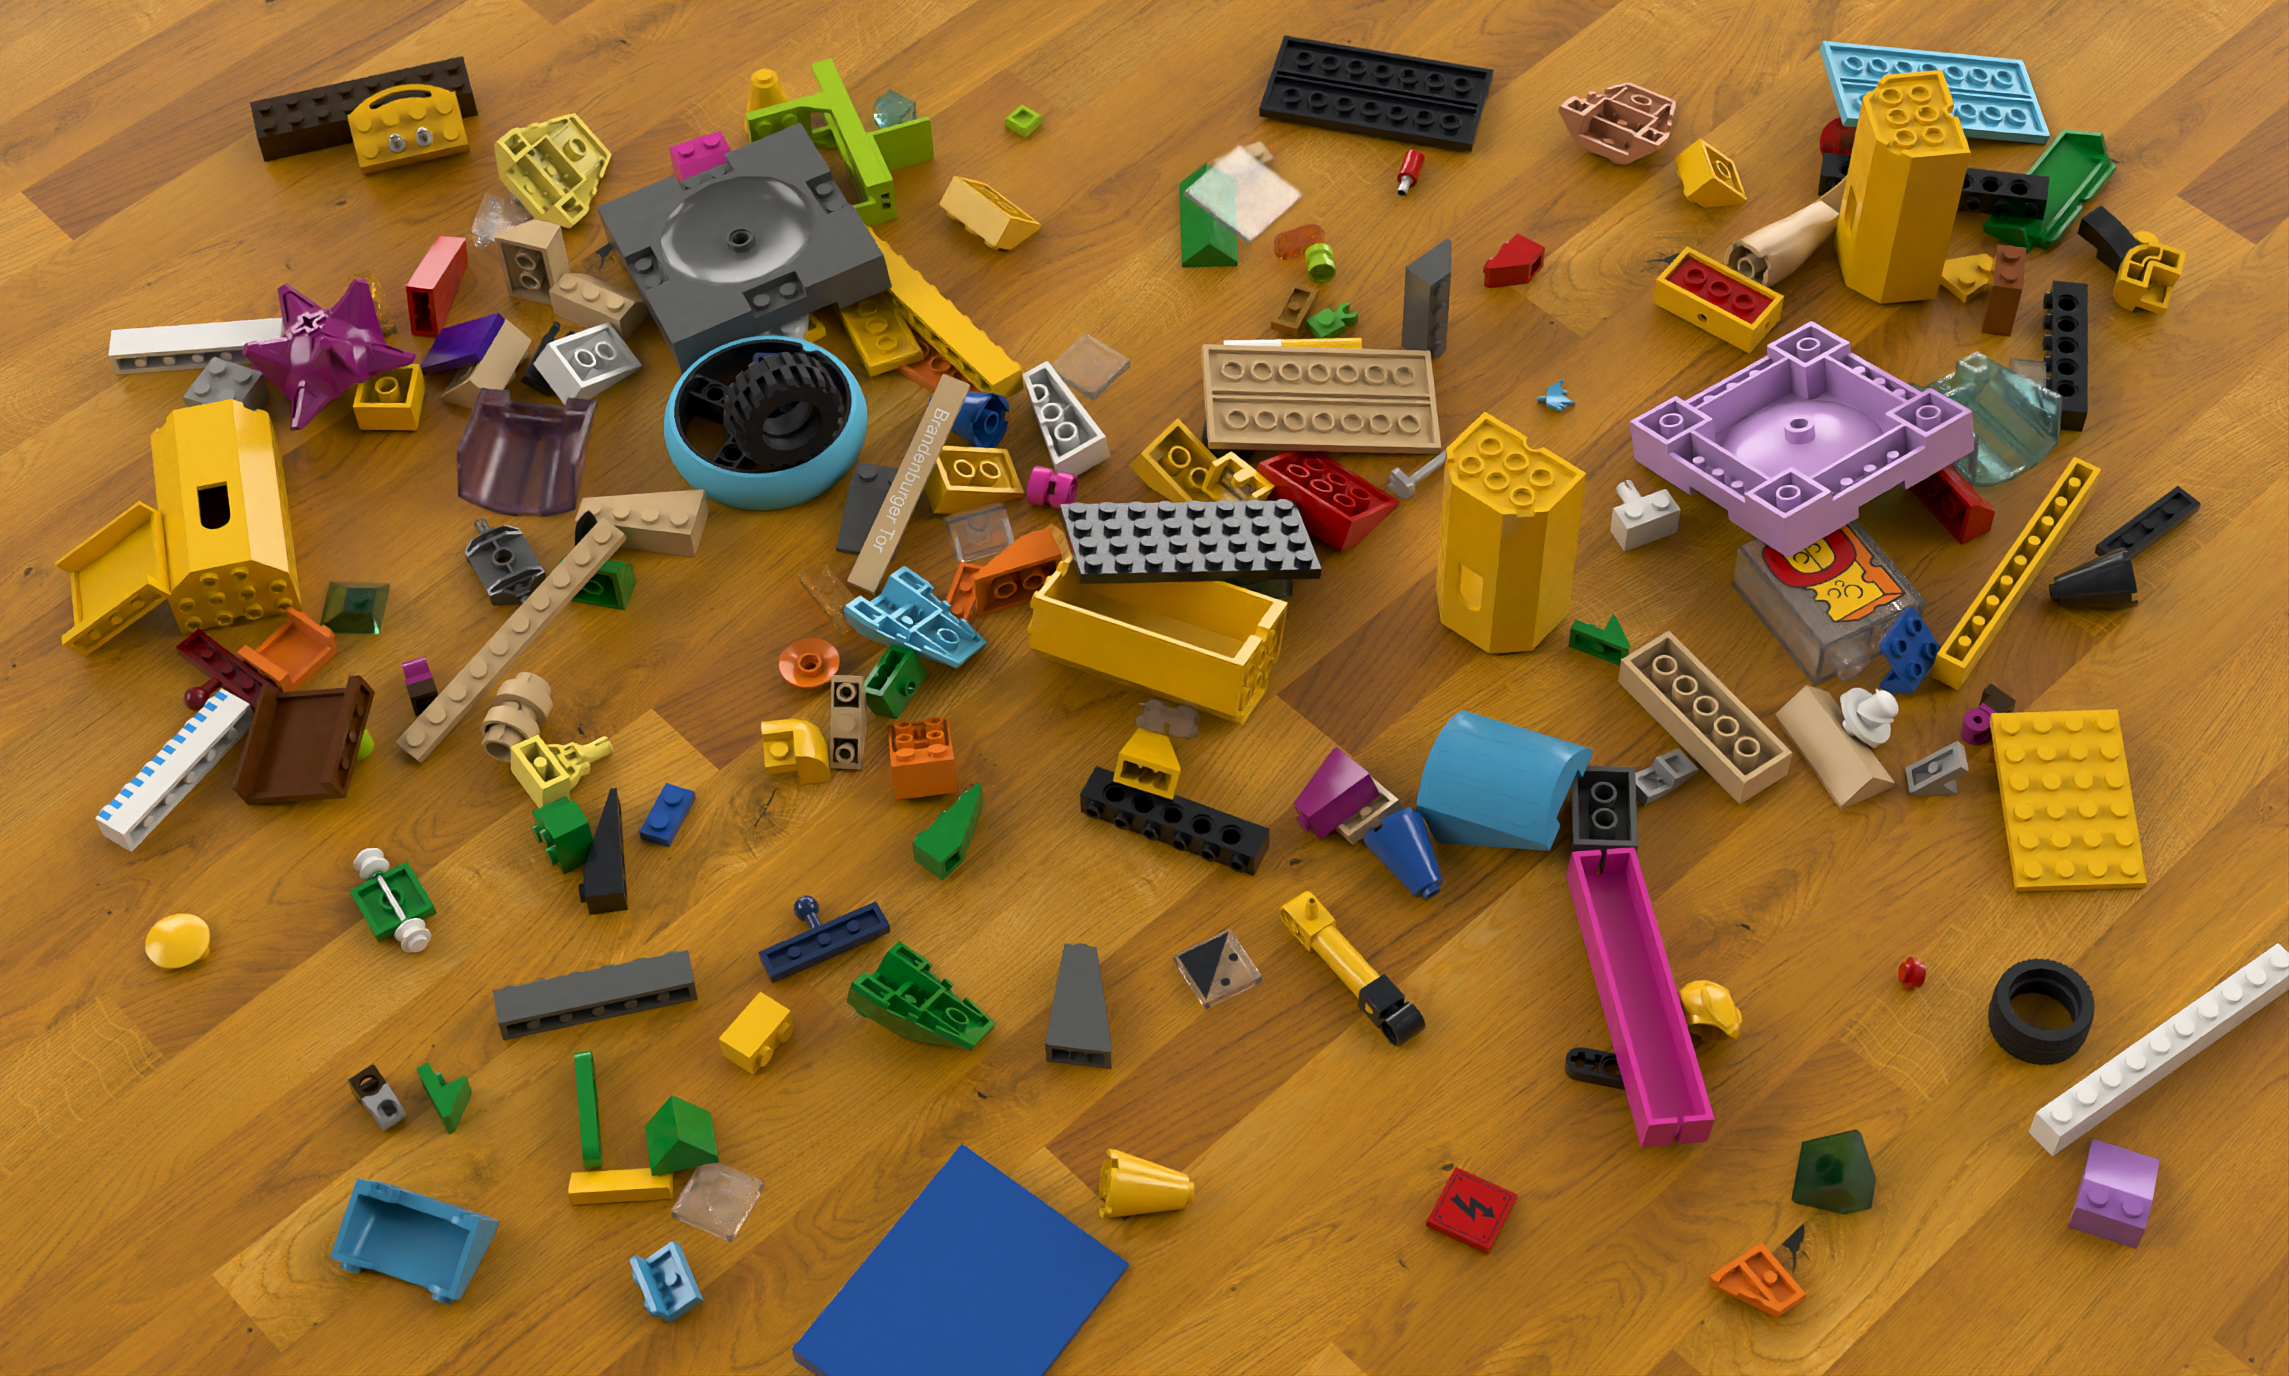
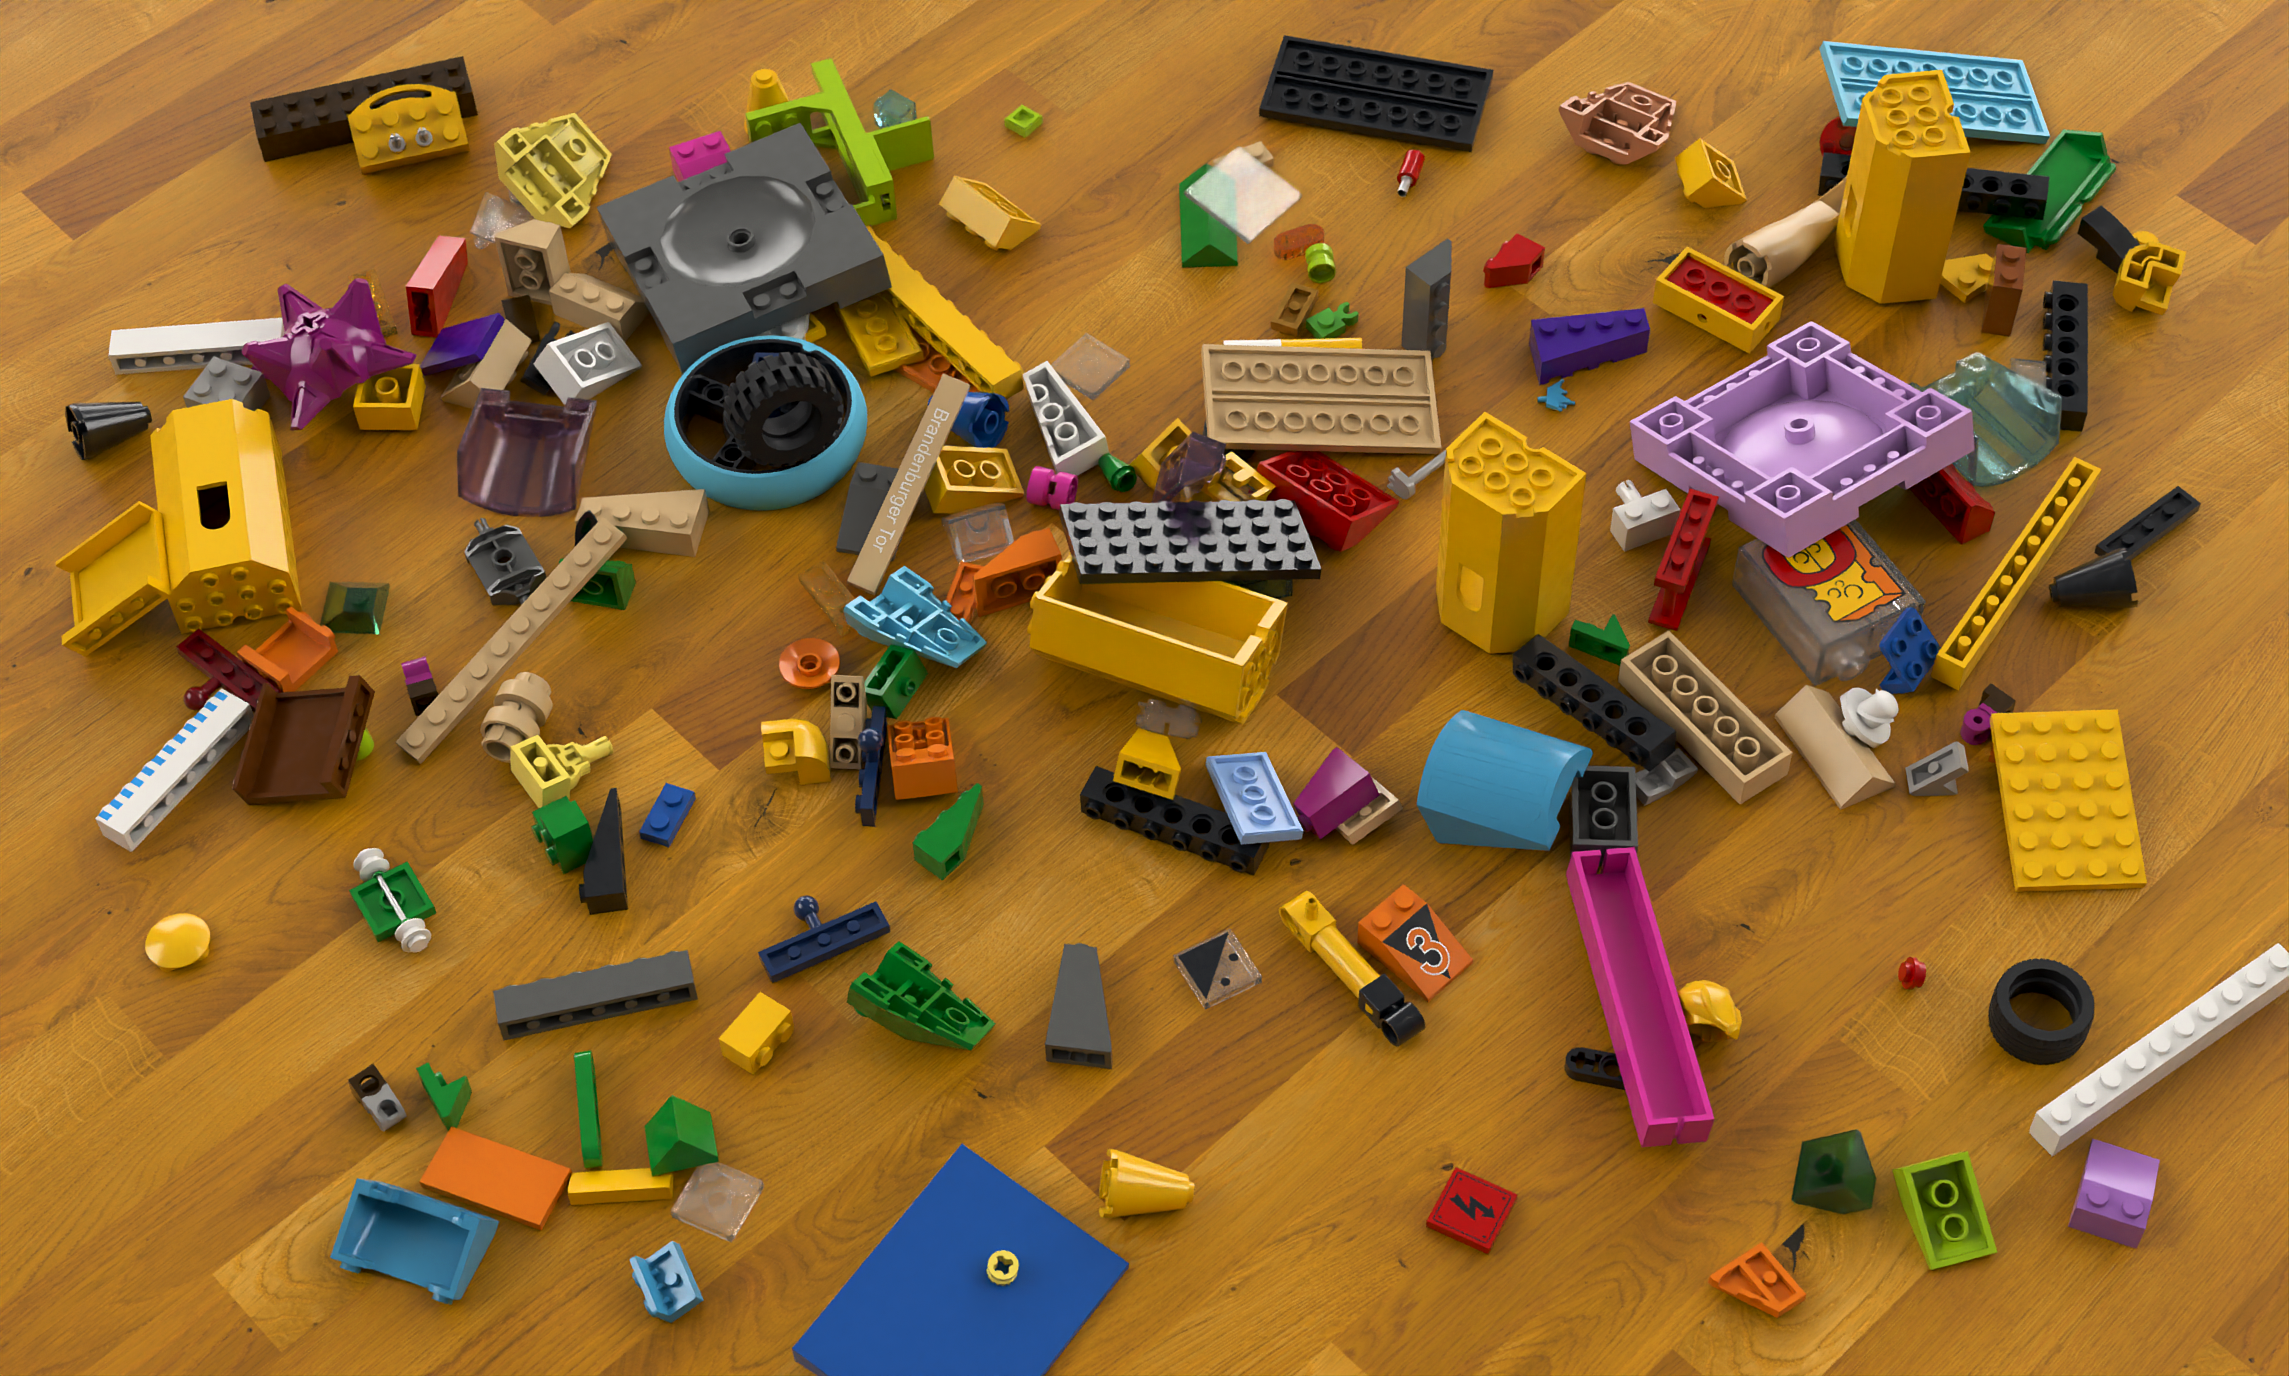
(104, 425): none -> black cone
(496, 1178): none -> orange tile
(521, 315): none -> dark brown tile
(872, 744): none -> dark blue plate
(998, 1276): none -> light yellow bush
(1118, 473): none -> green cone
(1189, 468): none -> slope
(1254, 798): none -> light blue tile
(1407, 852): blue cone -> none
(1413, 943): none -> orange slope
(1585, 341): none -> dark purple wedge
(1594, 703): none -> black brick
(1683, 559): none -> red fence
(1945, 1209): none -> lime slope

